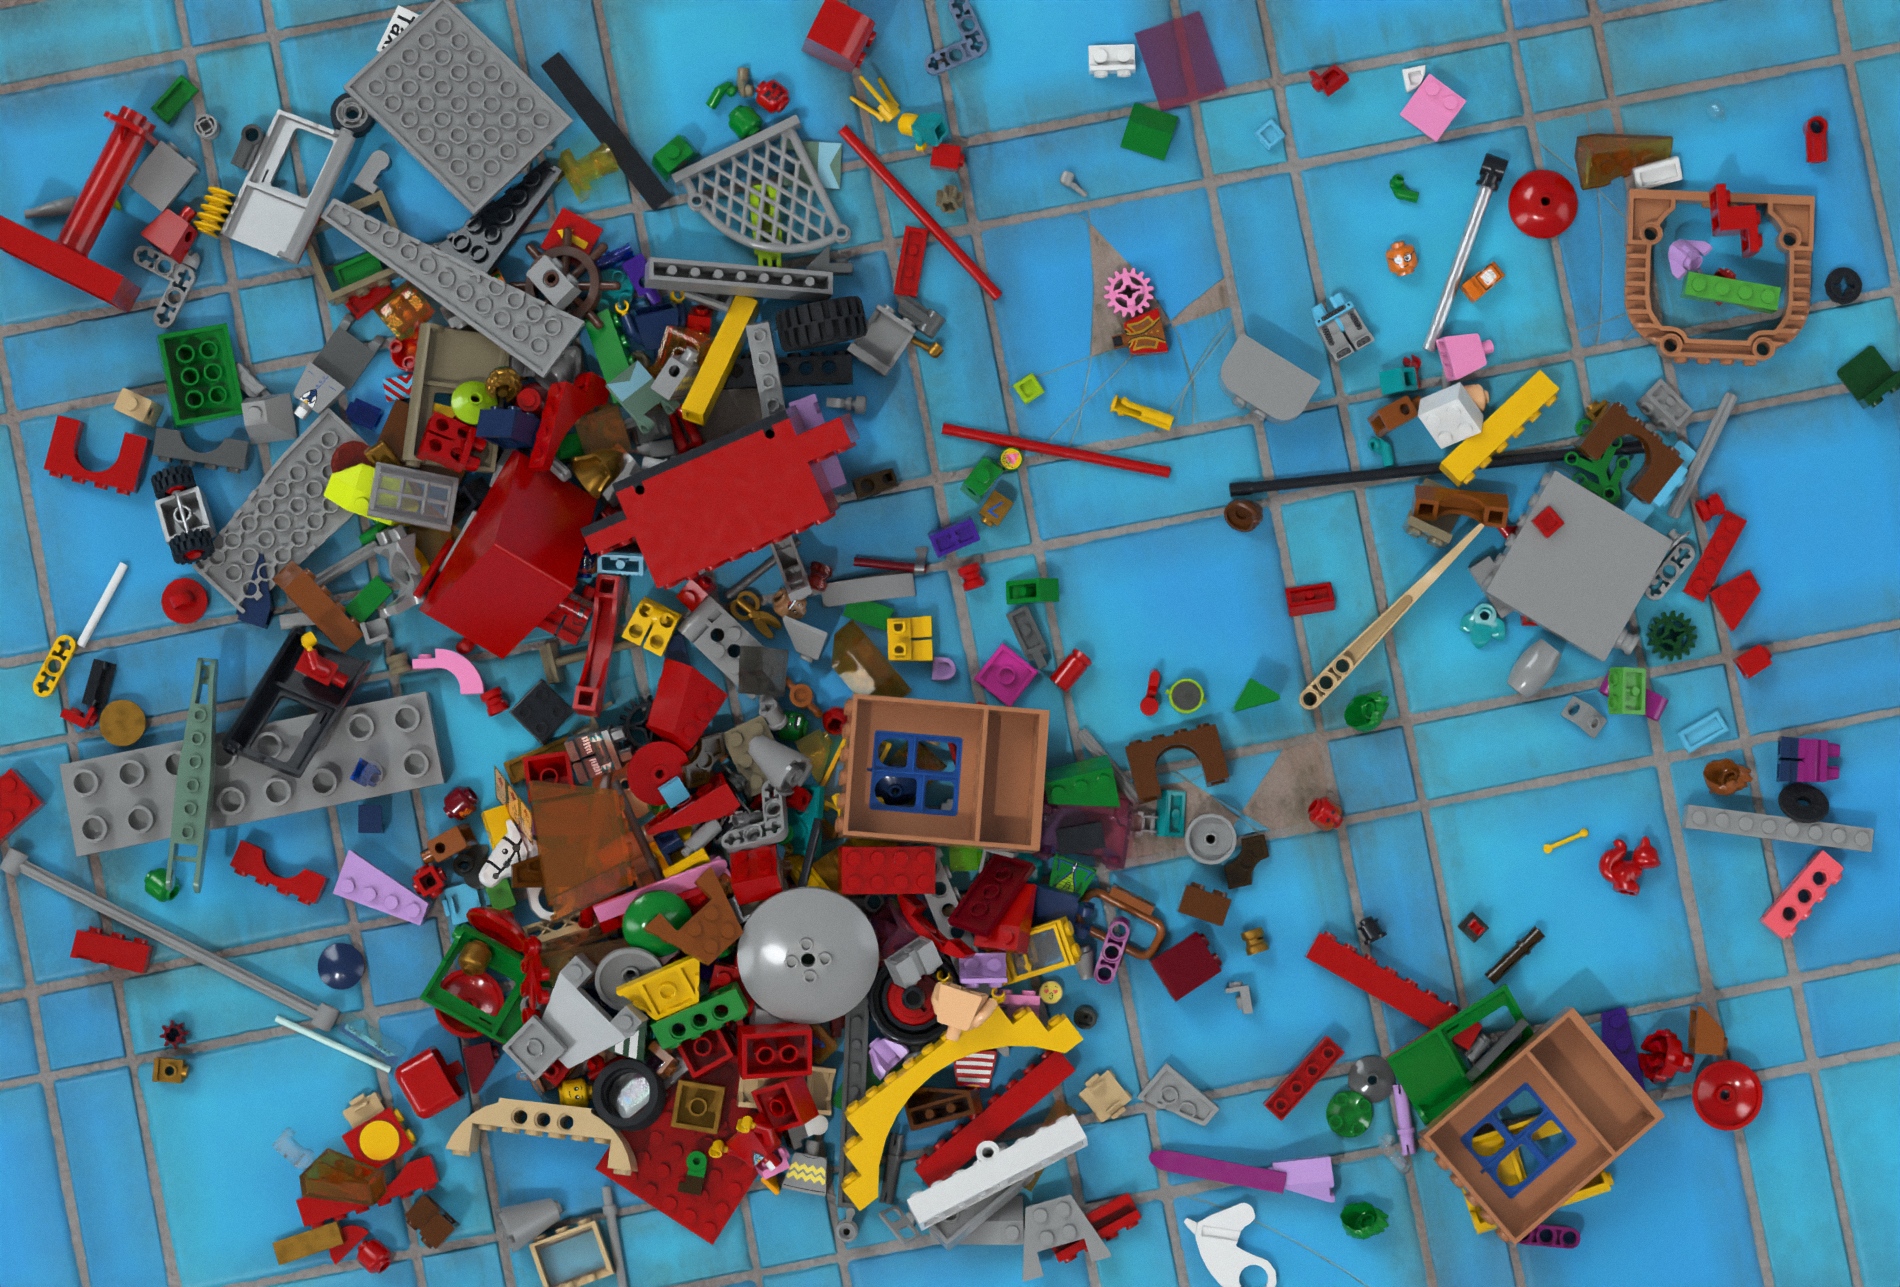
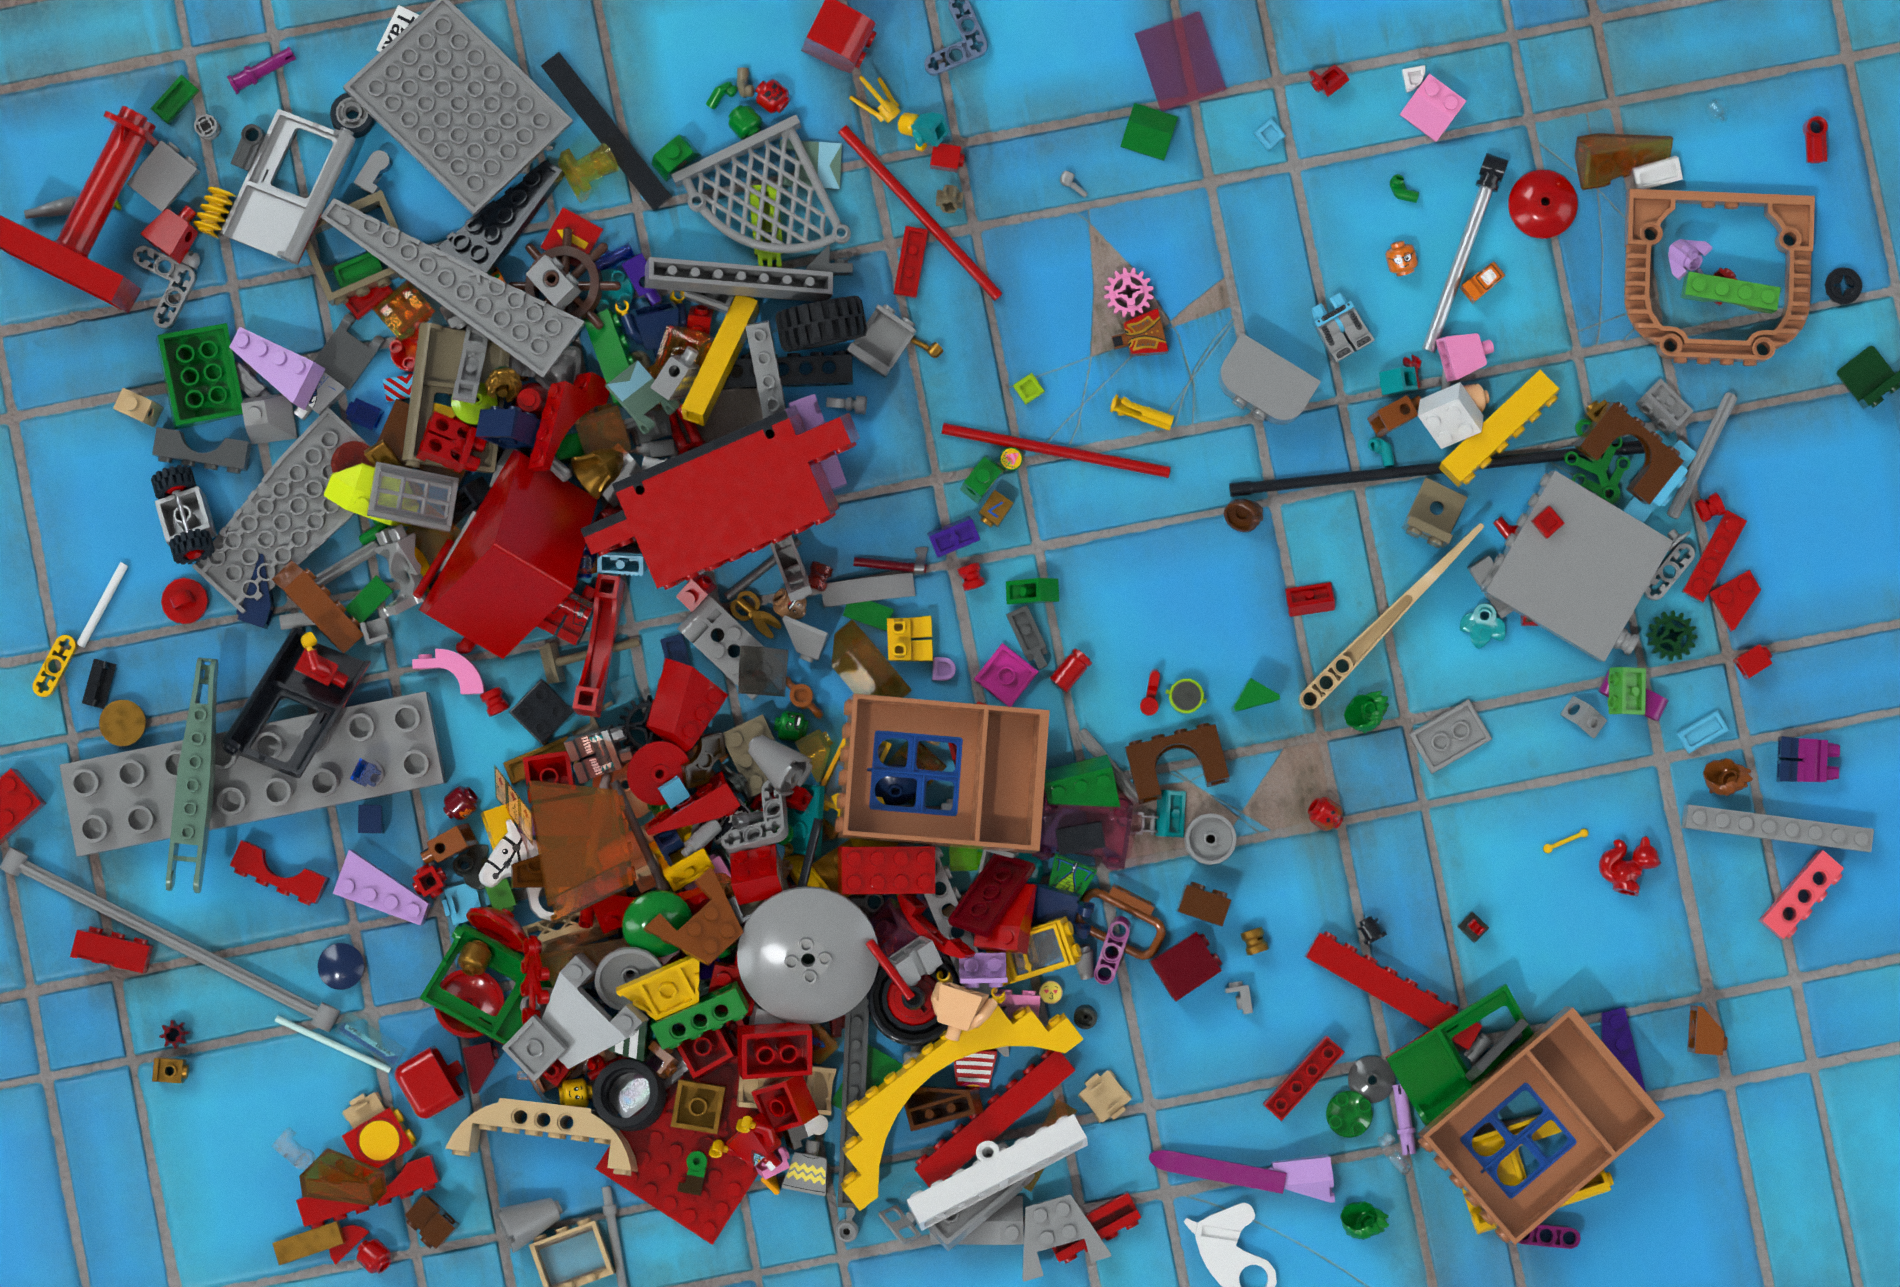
(76, 717): red bracket -> none
(123, 474): red arch -> none
(156, 885): green head -> none
(251, 74): none -> magenta pin
(285, 370): none -> lavender wedge
(398, 664): dark tan wheel -> none
(470, 366): none -> light grey slope
(653, 614): yellow hips -> none
(674, 884): bright pink piece -> none
(772, 712): light grey connector -> none
(833, 720): red piece -> none
(874, 483): dark brown leg -> none
(886, 1055): lavender brick -> none
(890, 969): none -> red bar
(893, 1161): dark grey pin -> none
(925, 319): dark grey piece -> none
(1111, 60): white bracket -> none
(1177, 1094): light grey wing -> none
(1240, 871): dark brown tile -> none
(1450, 736): none -> light grey tile
(1485, 507): dark orange arch -> none
(1511, 958): dark brown pin -> none
(1534, 668): light grey piece -> none
(1665, 1056): red piece -> none
(1735, 220): red bracket -> none
(1743, 1097): red dish -> none
(1817, 808): black wheel -> none

